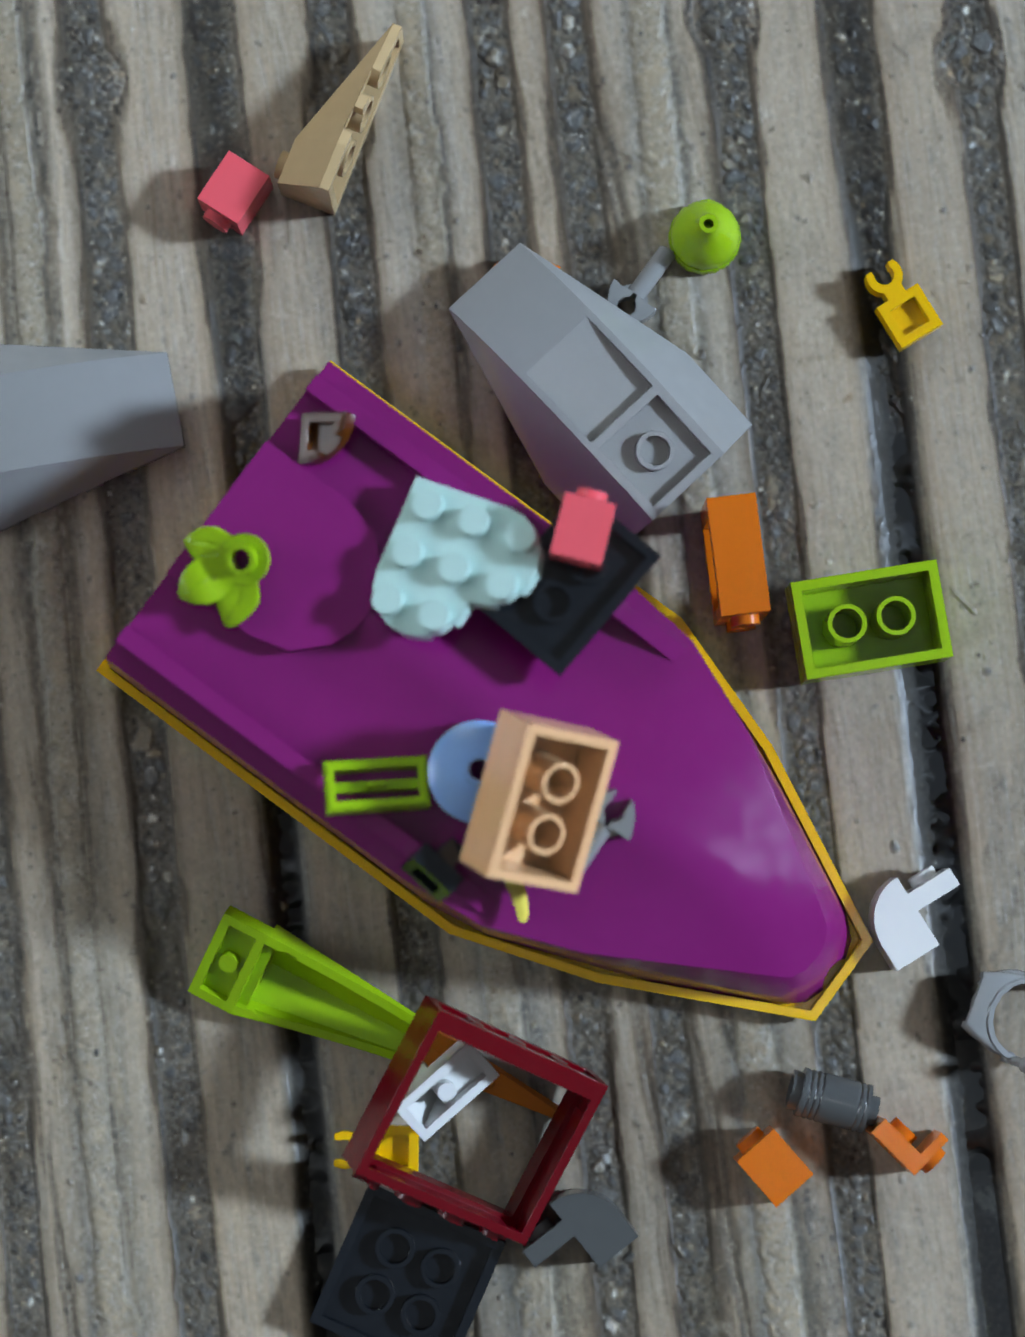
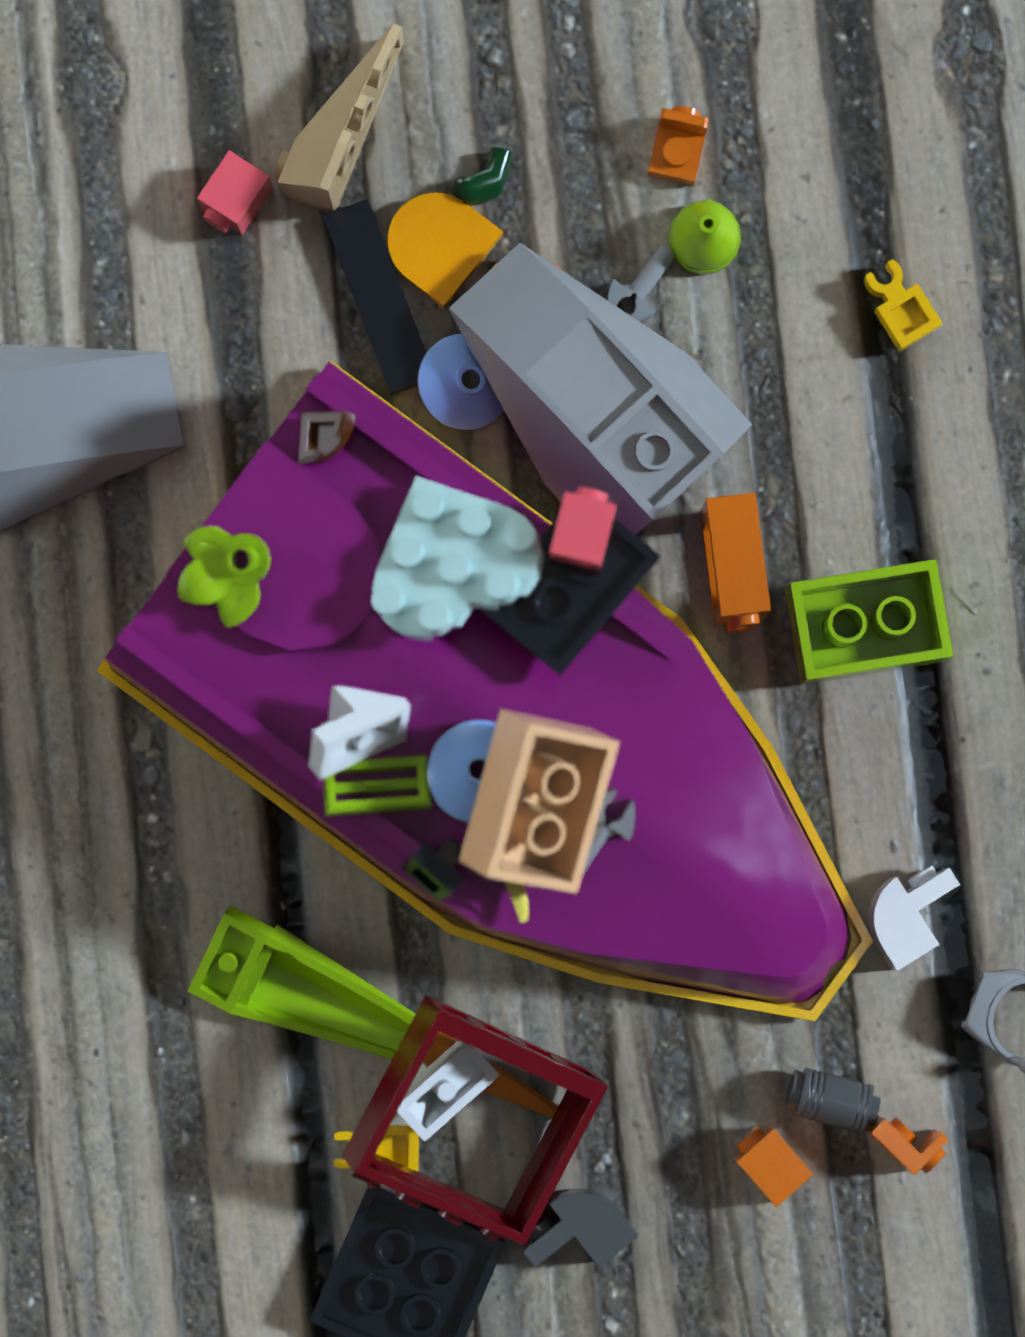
(357, 728): none -> white slope
(377, 294): none -> black tile
(439, 244): none -> light orange tile
(443, 390): none -> light blue dish
(487, 183): none -> dark green arm
(678, 145): none -> orange bracket

